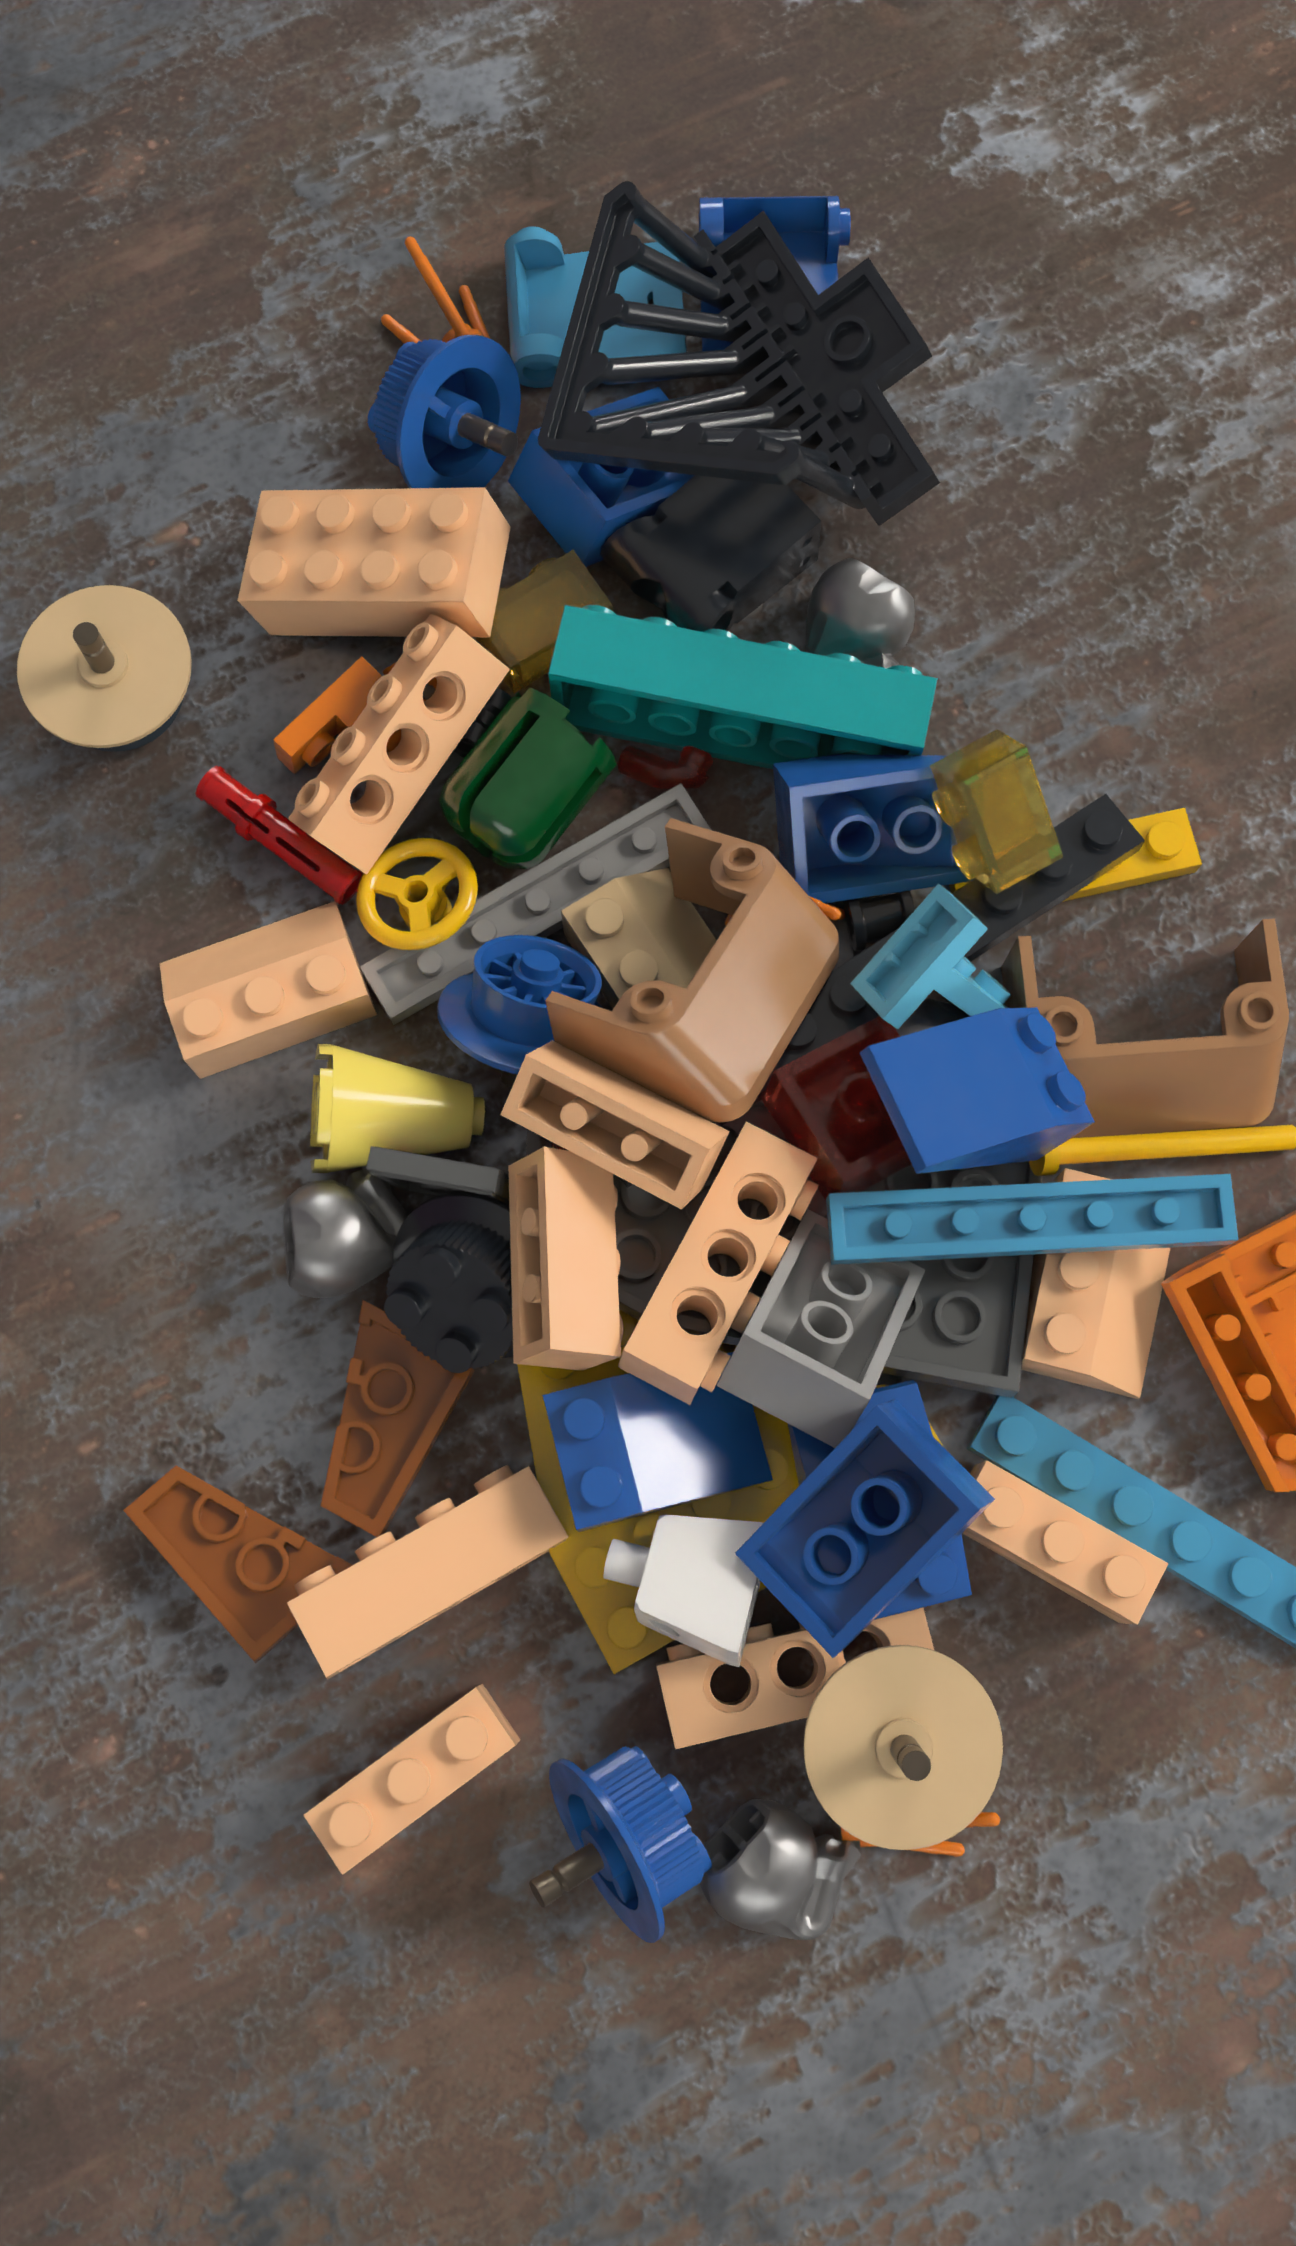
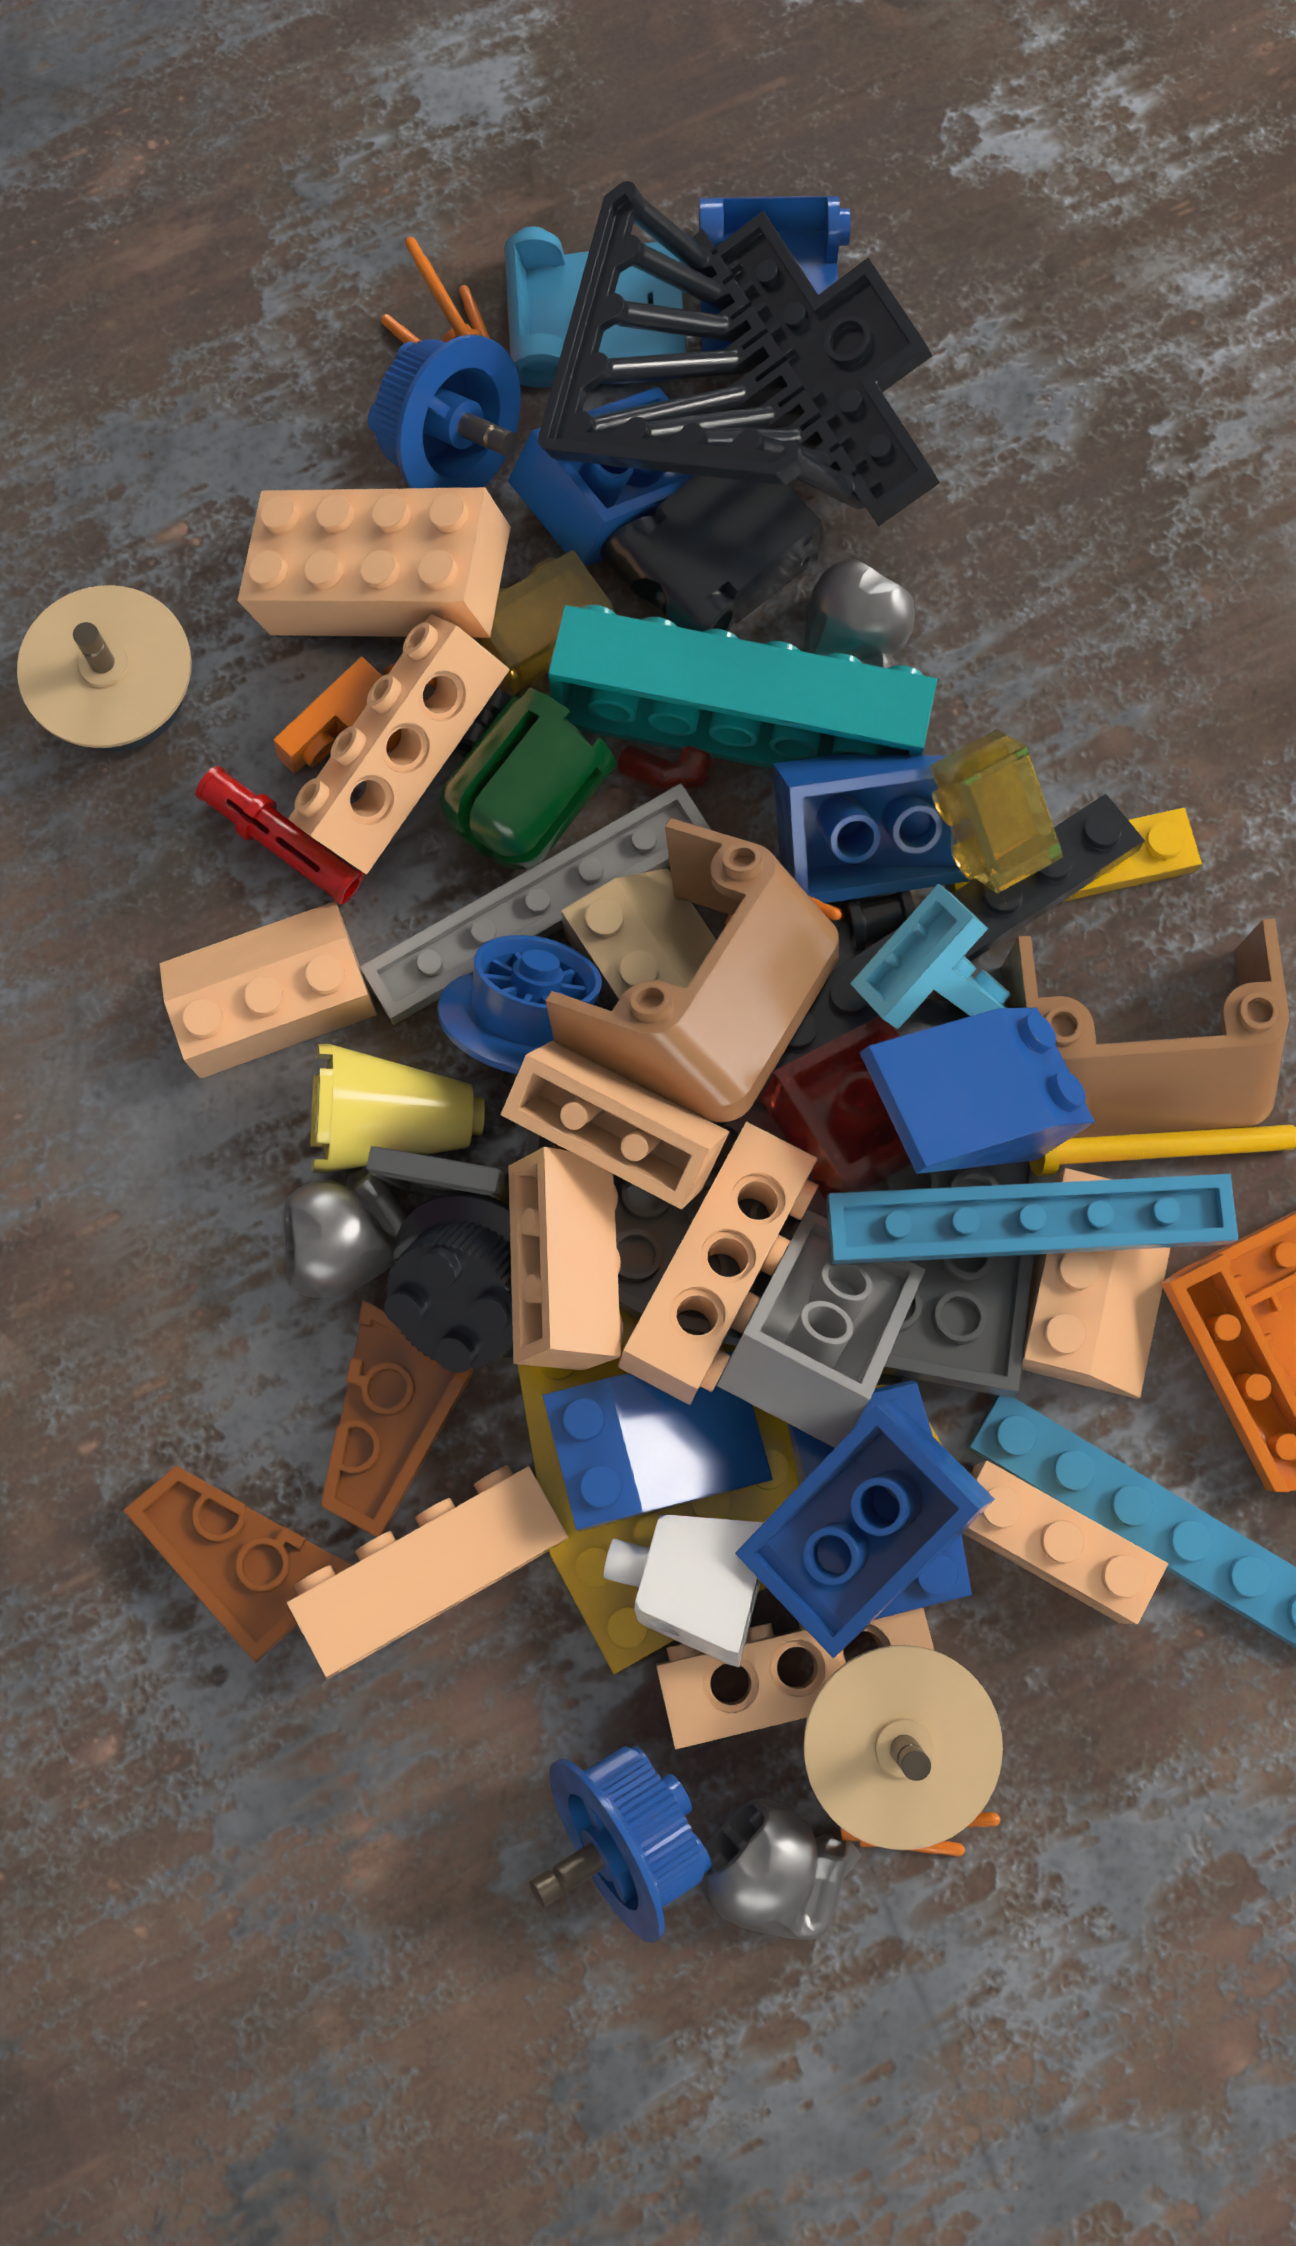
(406, 892): yellow piece -> none
(412, 1778): light nougat brick -> none

